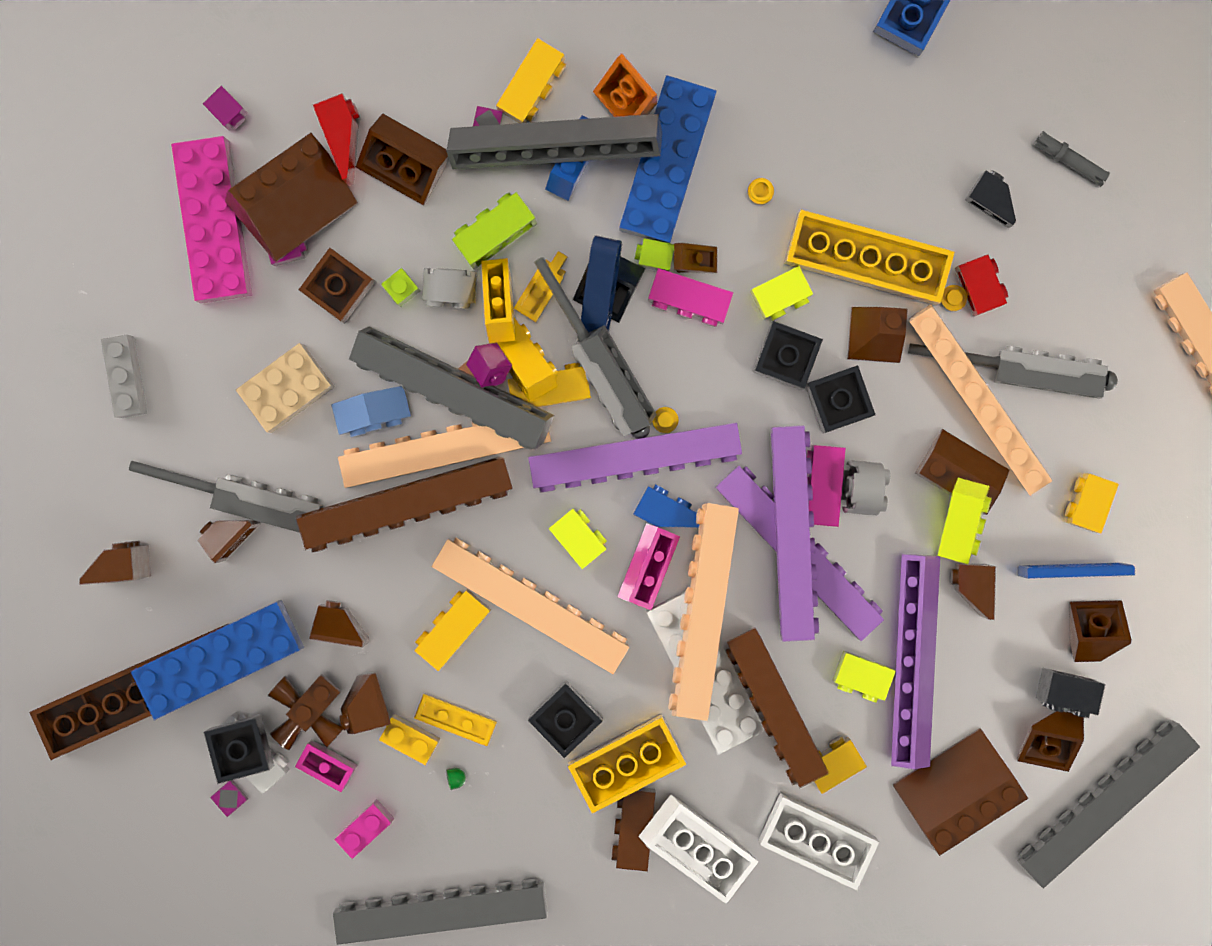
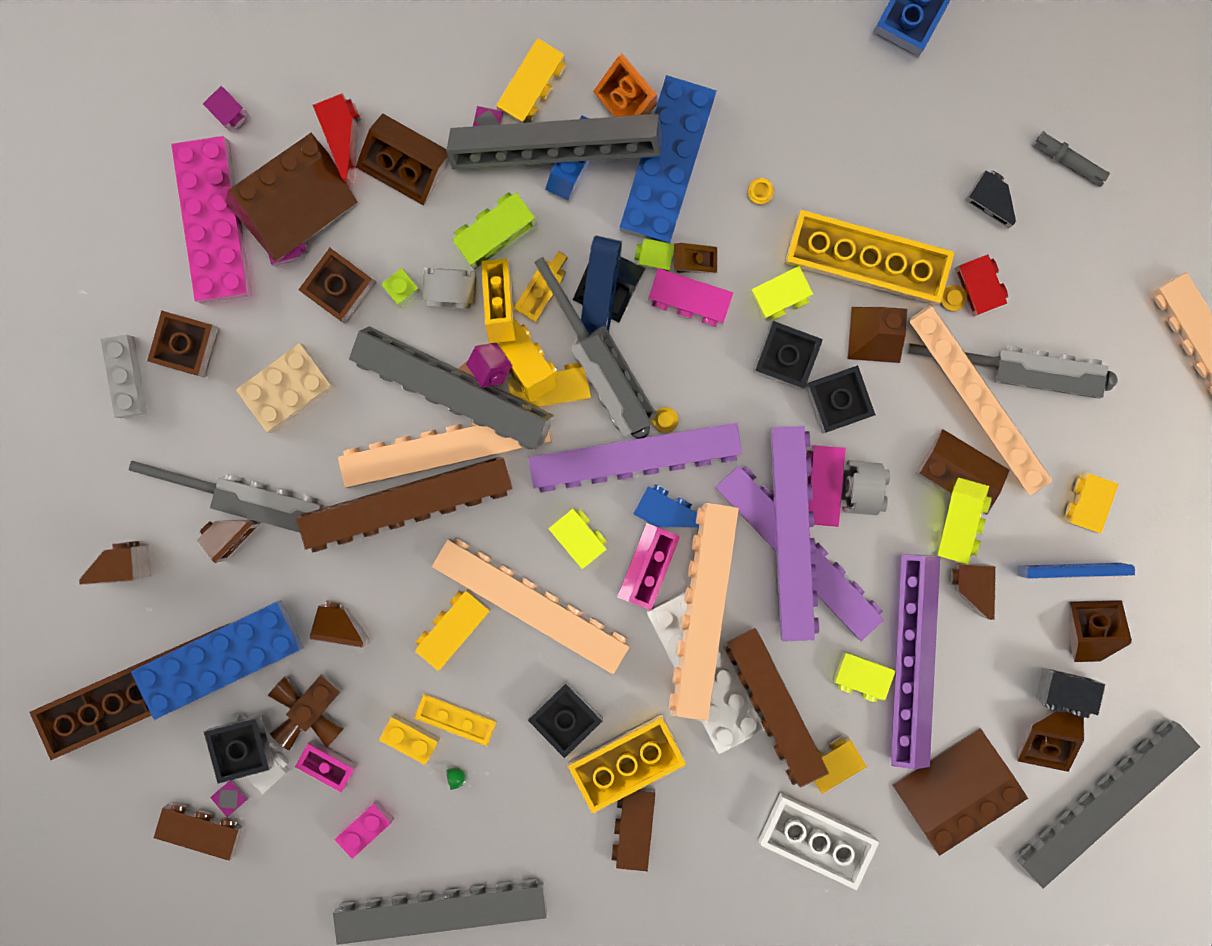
(182, 343): none -> reddish brown brick
(198, 831): none -> reddish brown brick
(364, 706): reddish brown slope -> none
(370, 411): medium blue brick -> none
(698, 849): white brick -> none

